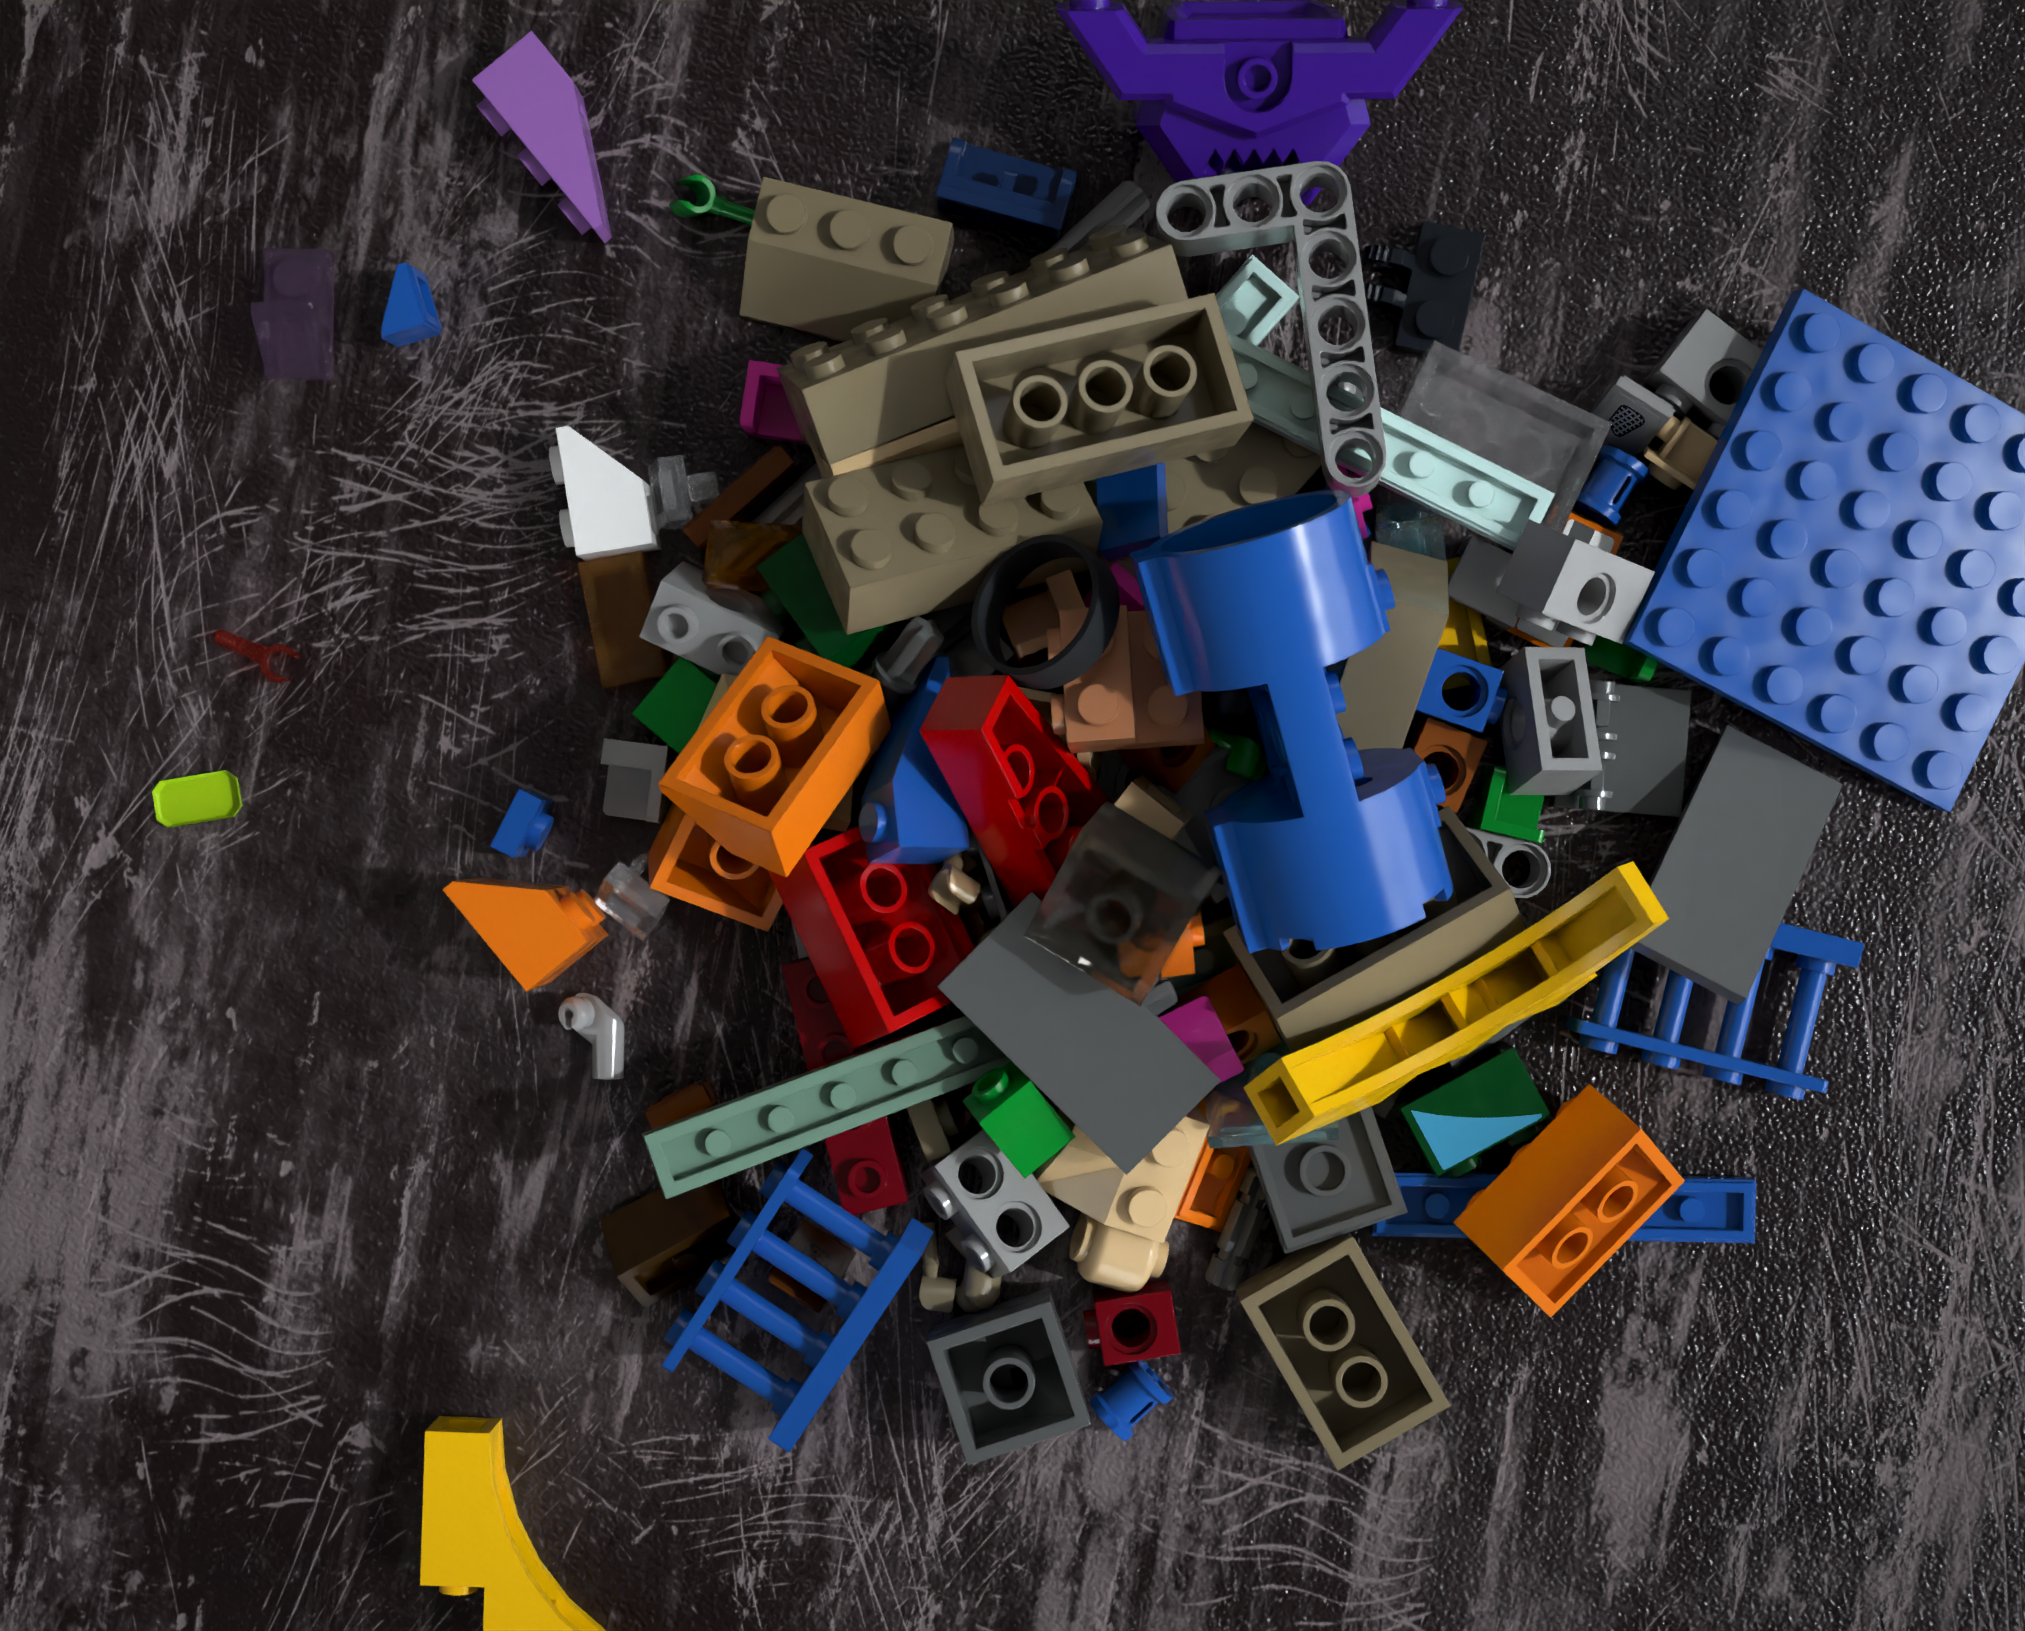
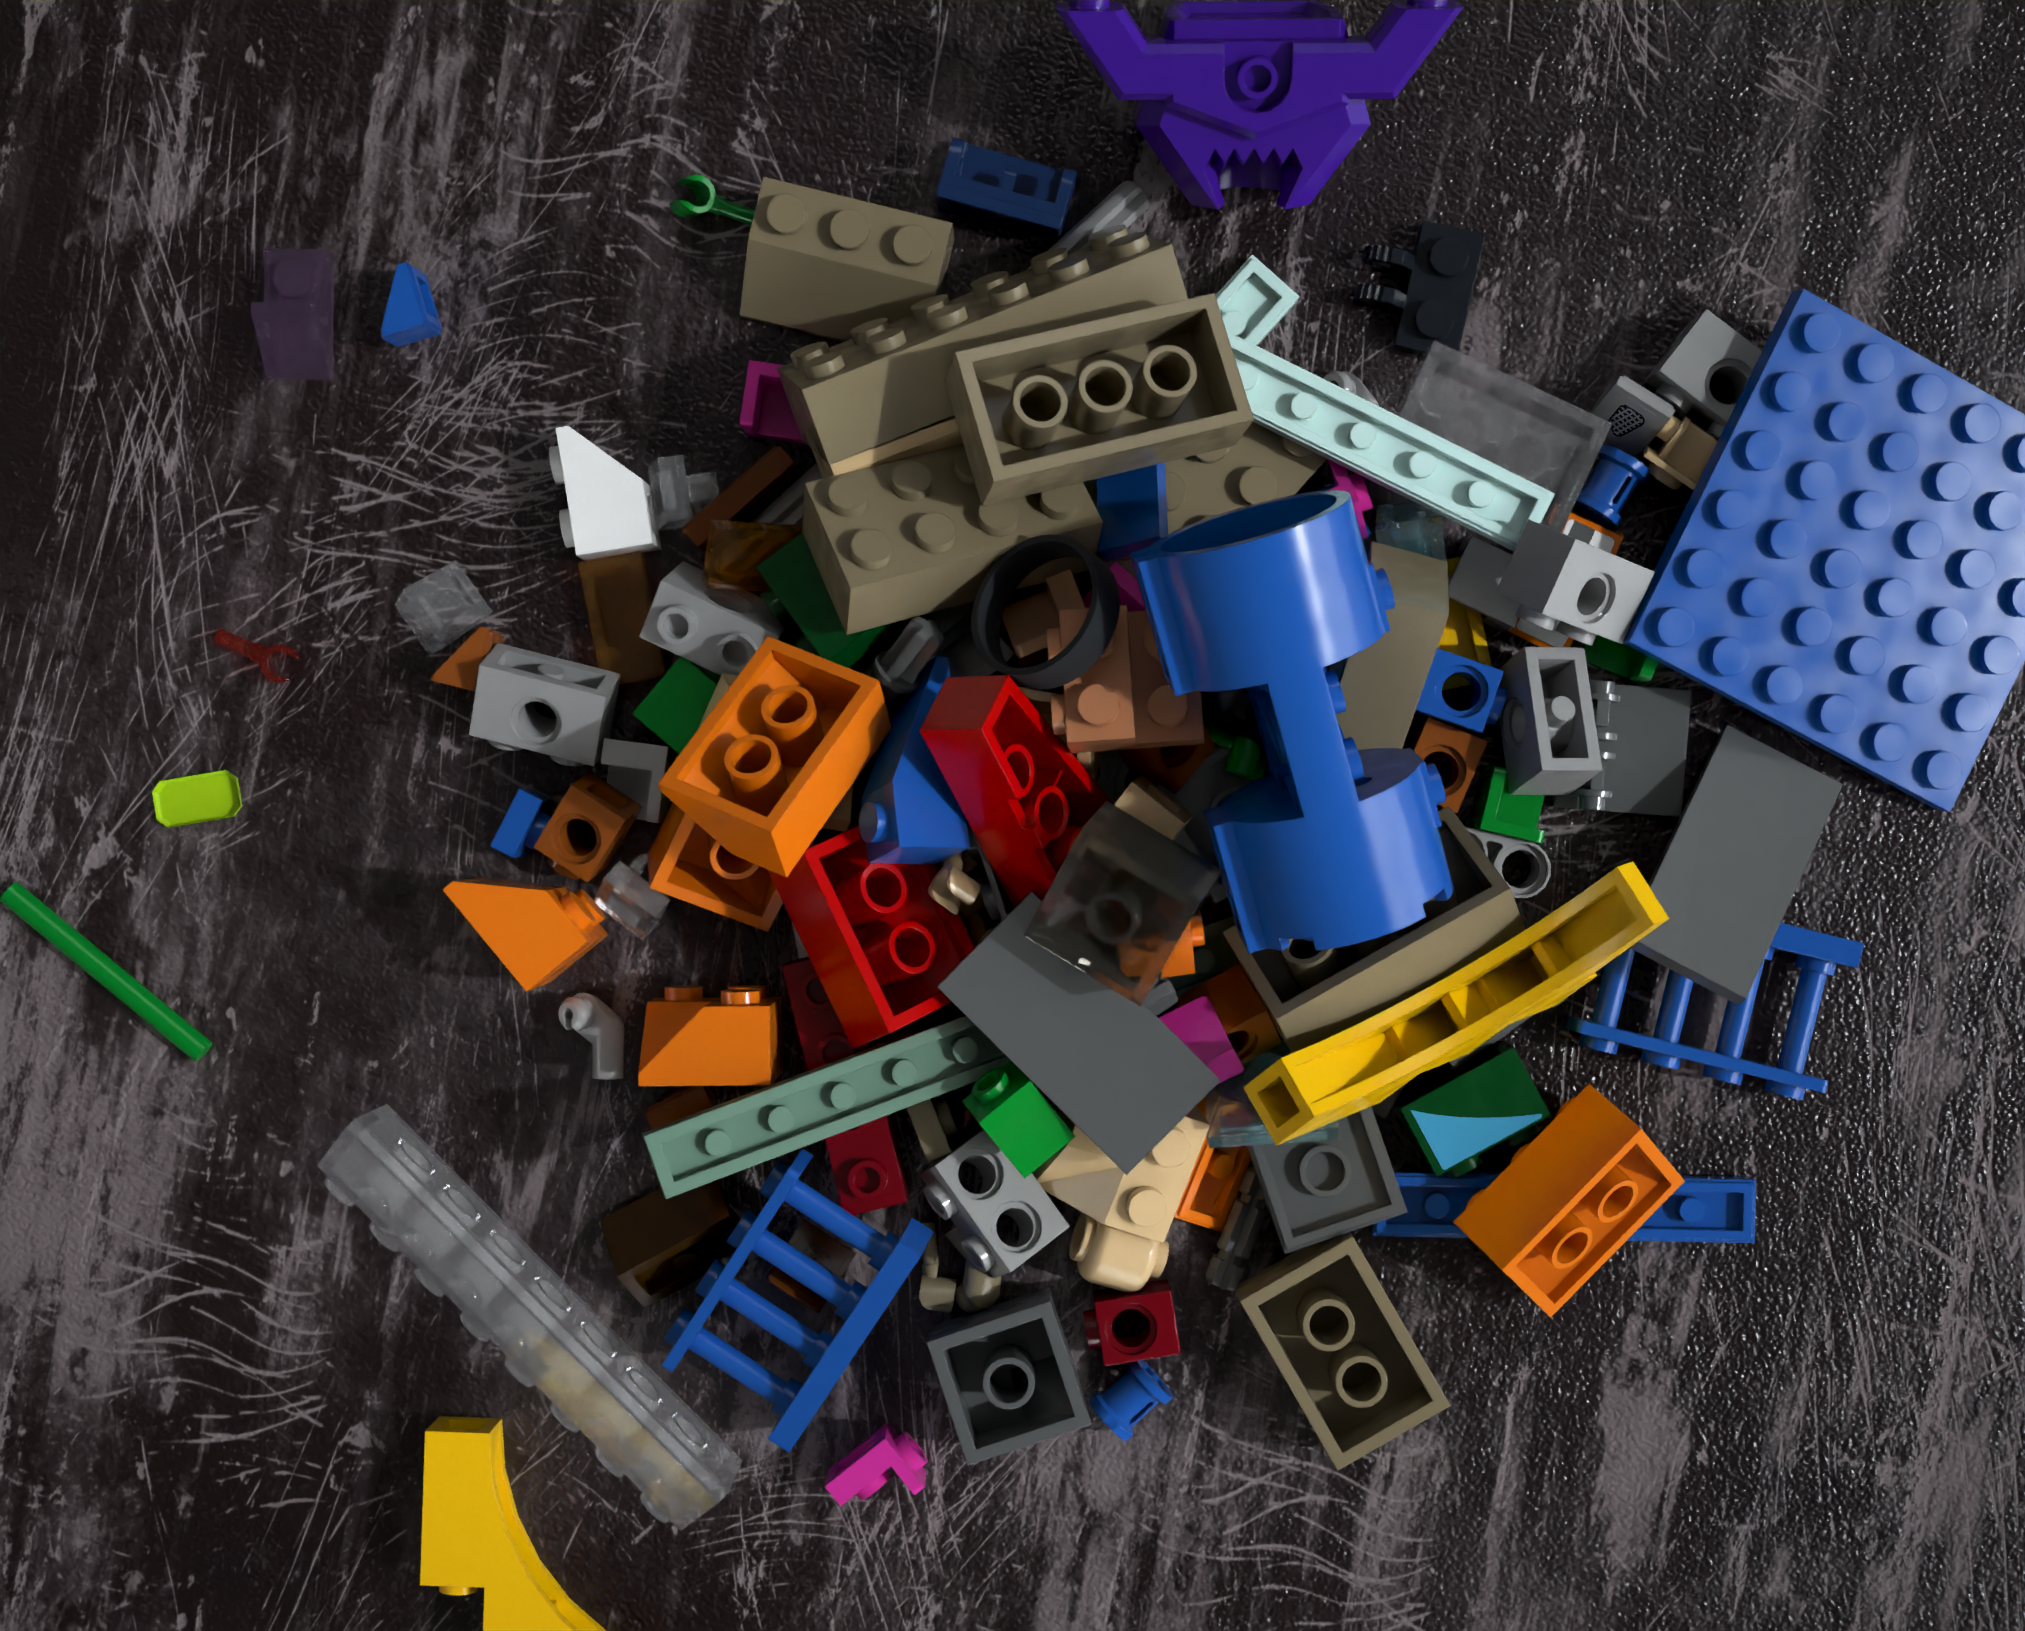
(106, 971): none -> green bar
(442, 607): none -> clear slope
(463, 666): none -> dark orange slope
(530, 1317): none -> clear slope
(548, 114): medium lavender slope -> none
(577, 693): none -> light grey brick
(605, 810): none -> dark orange brick
(712, 1038): none -> orange slope
(865, 1466): none -> dark pink bracket
(1319, 297): light grey beam -> none

